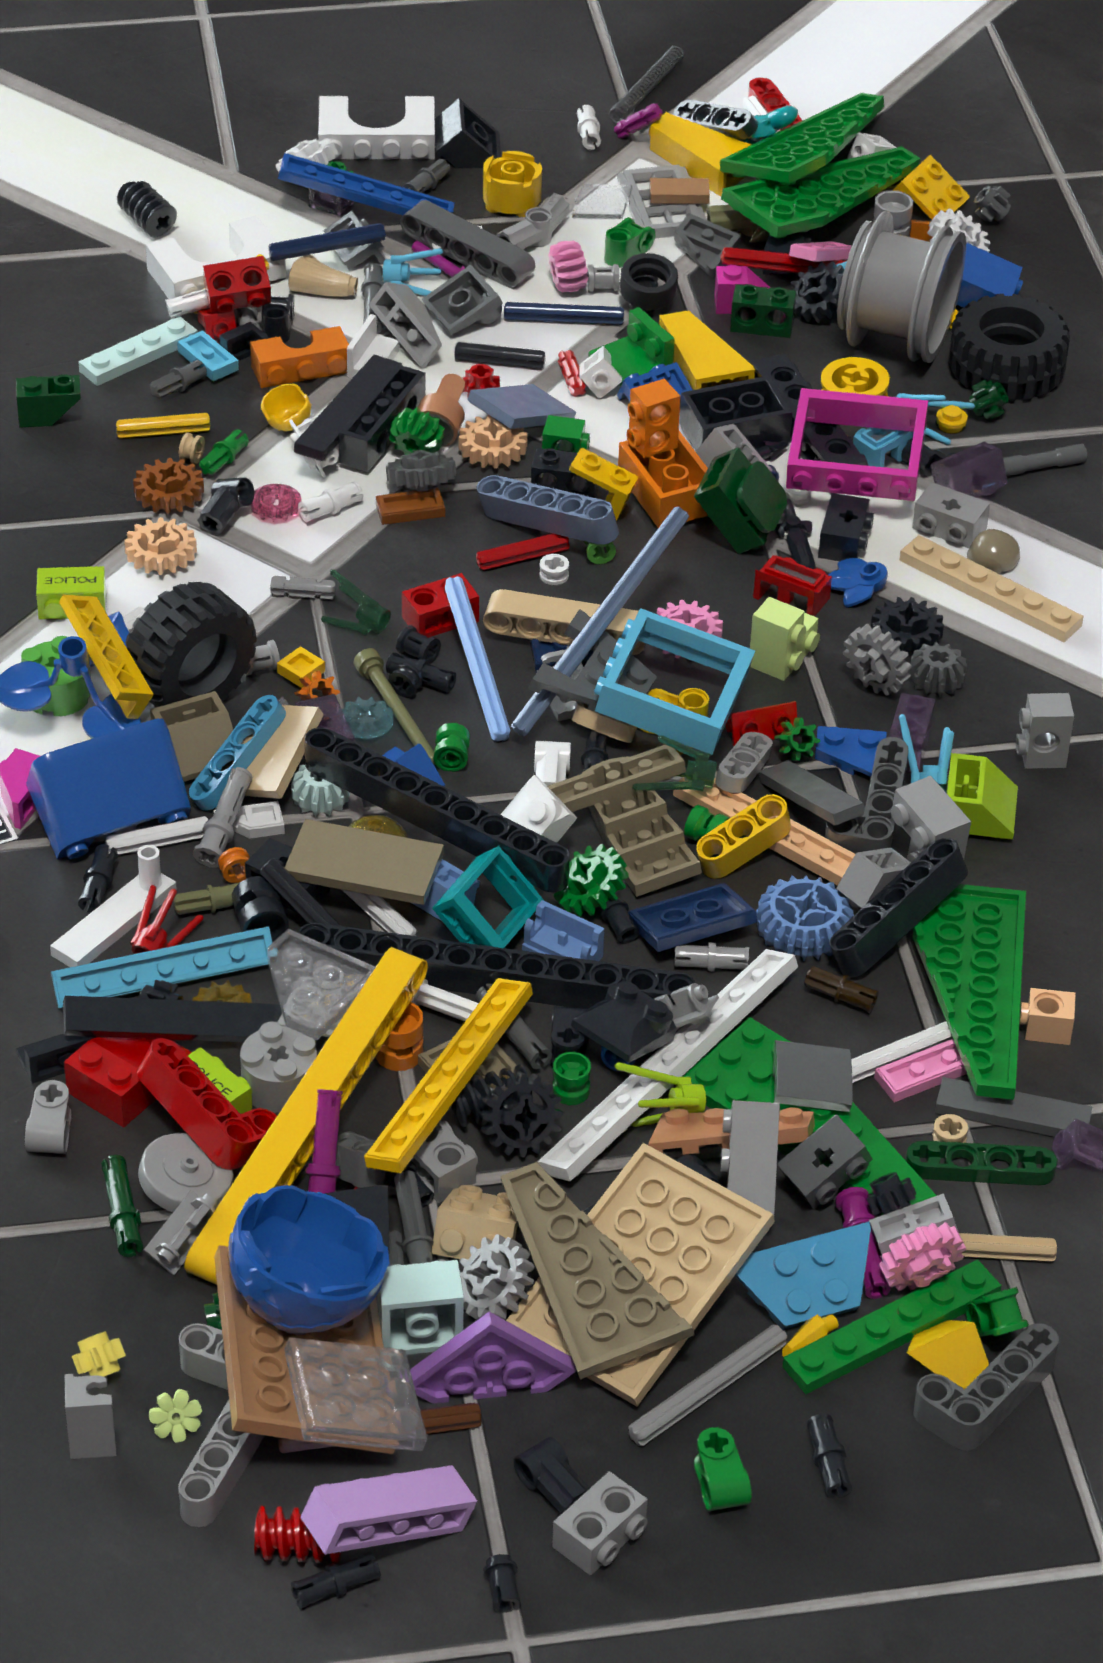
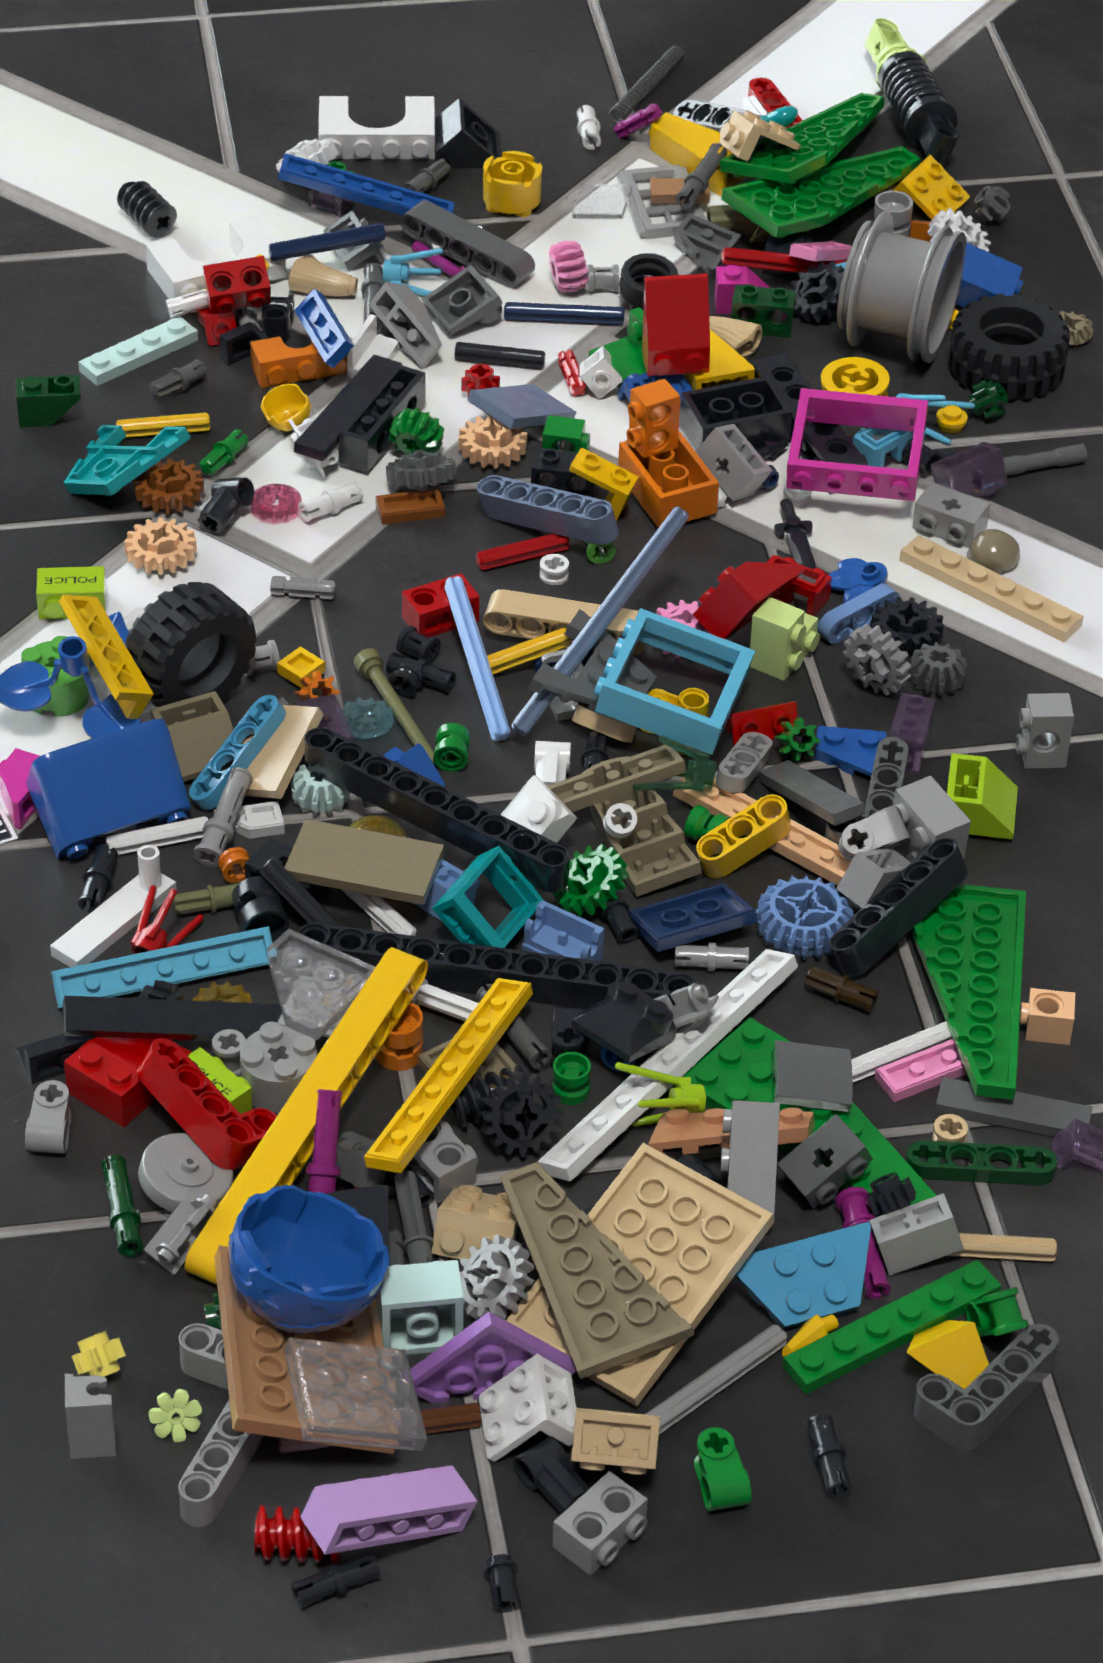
(113, 466): none -> teal wing
(191, 448): tan bush -> none
(210, 353): medium azure plate -> none
(227, 1048): none -> light grey bush
(324, 328): none -> plate
(369, 613): clear green plant -> none
(445, 406): nougat piece -> none
(527, 1401): none -> white bracket
(528, 650): none -> yellow axle
(538, 223): light grey piece -> none
(615, 1440): none -> tan bracket
(622, 810): none -> white bush
(626, 241): green piece -> none
(676, 325): none -> red slope
(697, 181): none -> dark grey pin
(739, 334): none -> tan piece
(741, 499): dark green brick -> none
(741, 593): none -> red slope
(744, 130): none -> tan bracket
(845, 527): black brick -> none
(855, 613): none -> medium blue beam
(868, 144): white bracket -> none
(877, 831): none -> light grey piece
(912, 91): none -> black piece
(922, 1256): bright pink gear -> none
(939, 771): medium azure plant -> none
(1082, 327): none -> dark tan gear

